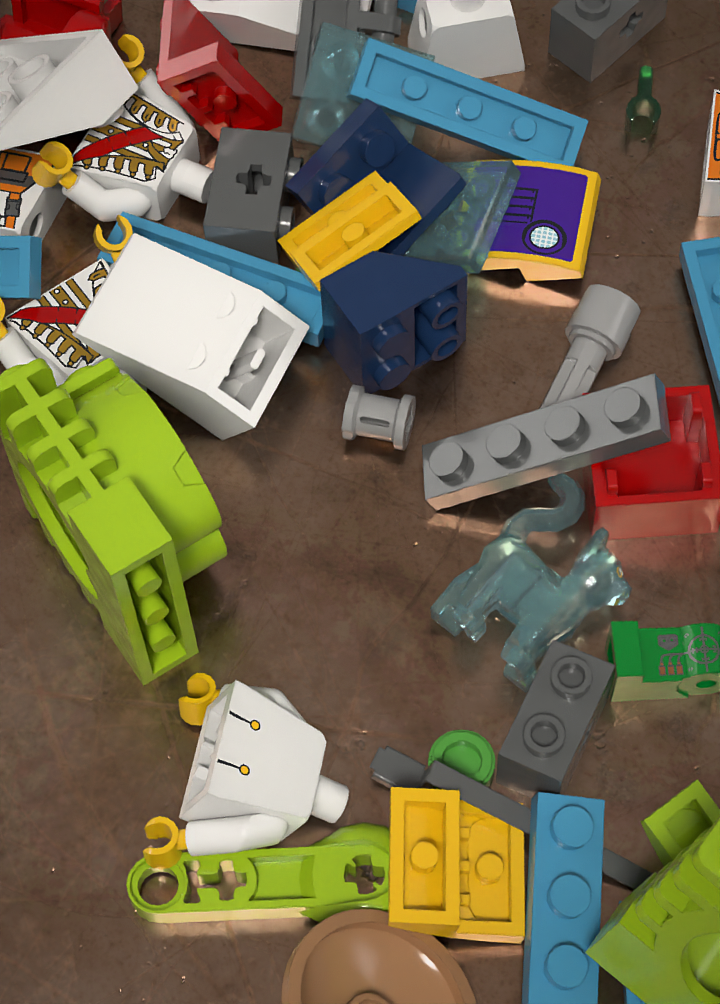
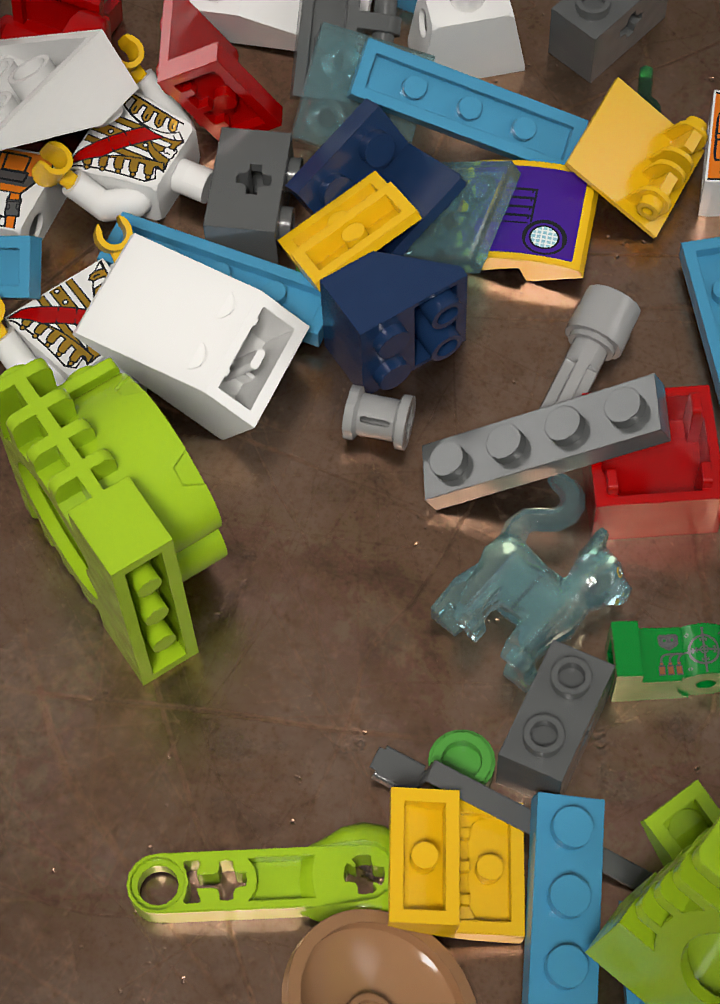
(249, 776): white torso -> none
(637, 156): none -> yellow hinge

